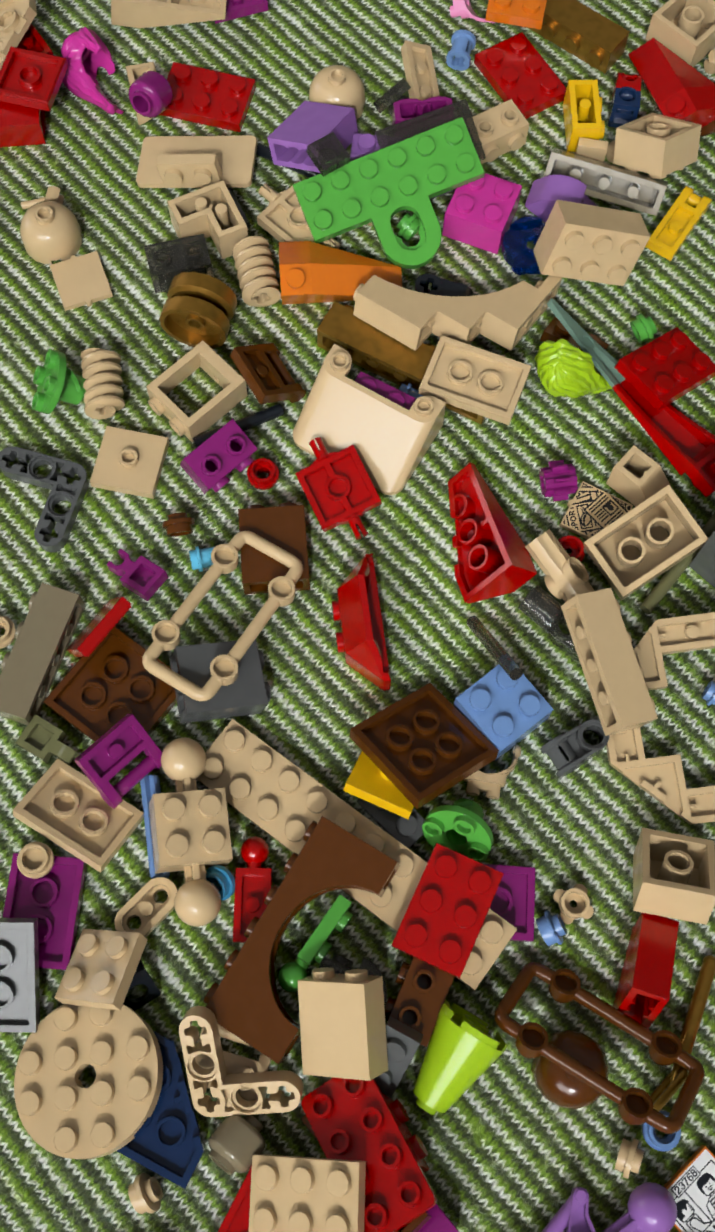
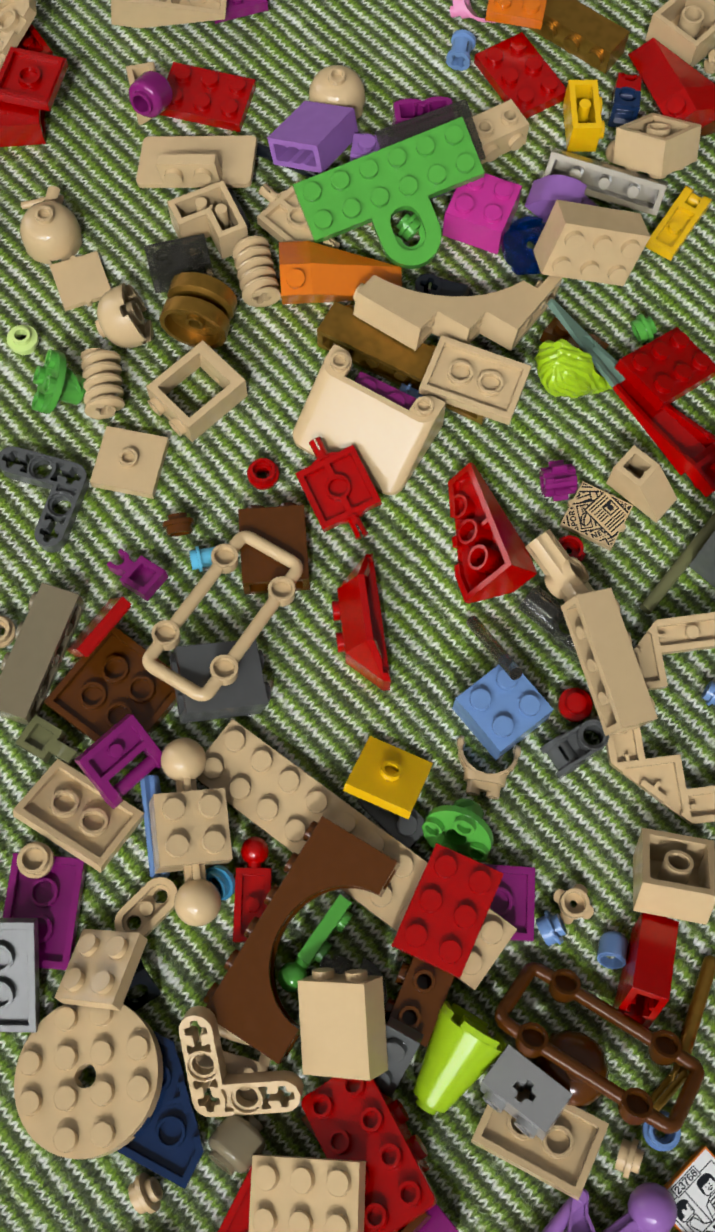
(24, 346): none -> yellowish green plate
(84, 55): dark pink hair -> none
(122, 318): none -> tan cylinder
(218, 457): magenta brick -> none
(247, 422): black bar -> none
(266, 373): reddish brown plate -> none
(328, 154): clear smoke plate -> none
(391, 96): clear smoke tile -> none
(419, 70): tan plate -> none
(423, 745): reddish brown plate -> none
(512, 1075): none -> light grey brick
(558, 1160): none -> tan plate
(575, 704): none -> red plate
(592, 148): tan tile -> none
(612, 944): none -> medium blue piece
(645, 542): tan brick -> none

